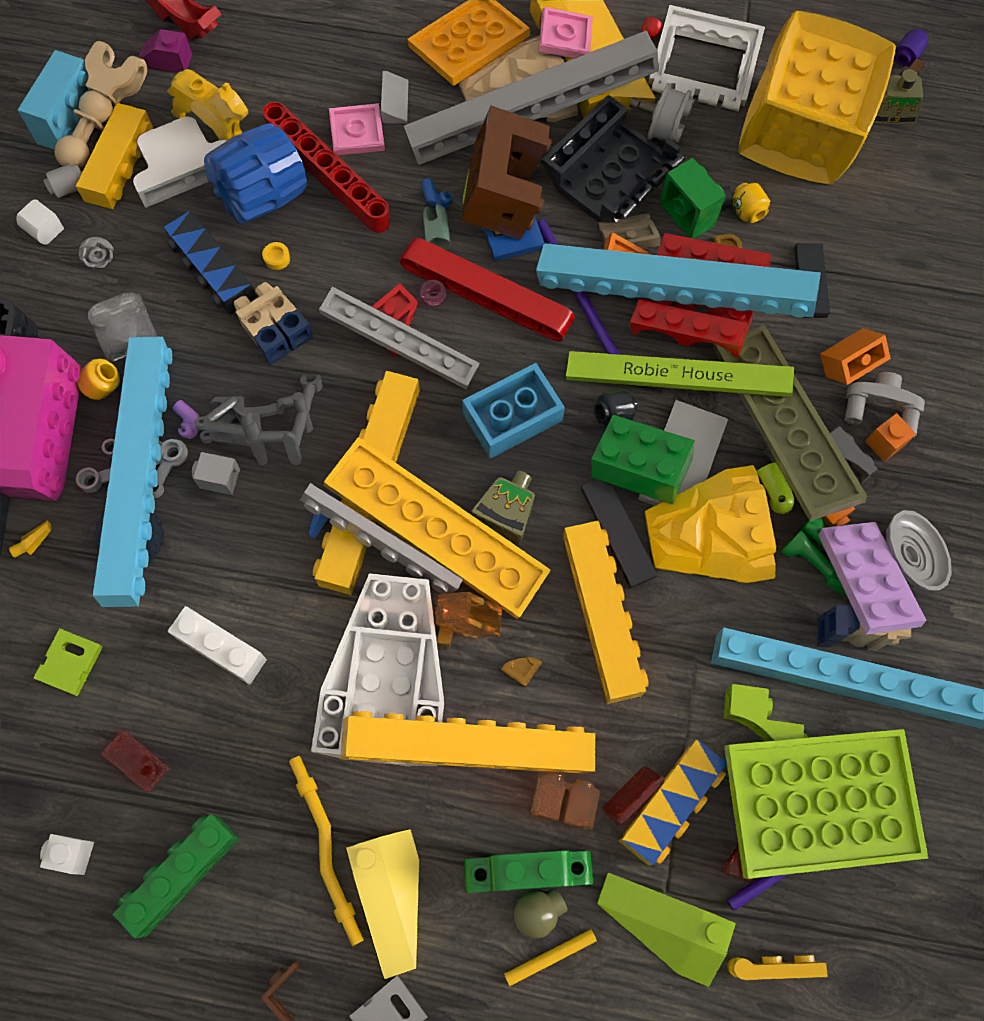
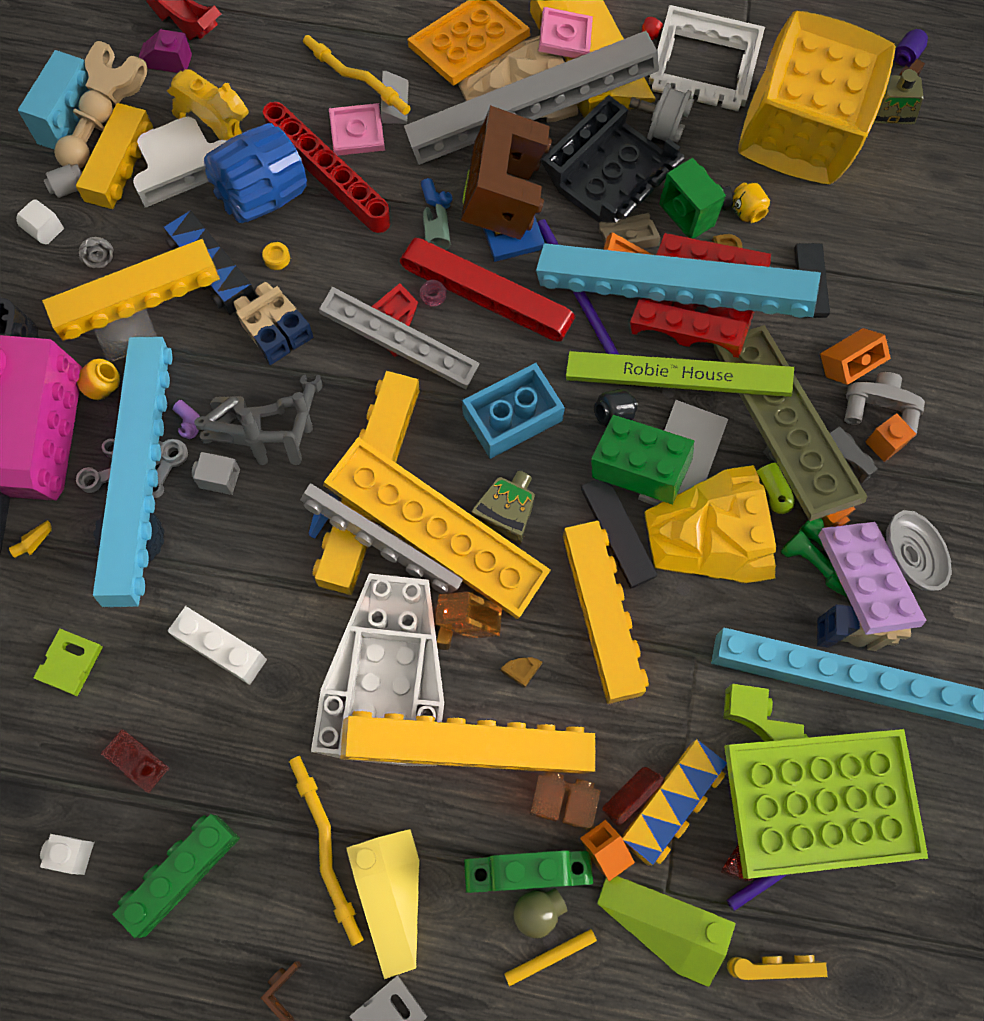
(131, 290): none -> yellow brick
(387, 94): none -> yellow bar
(607, 850): none -> orange brick

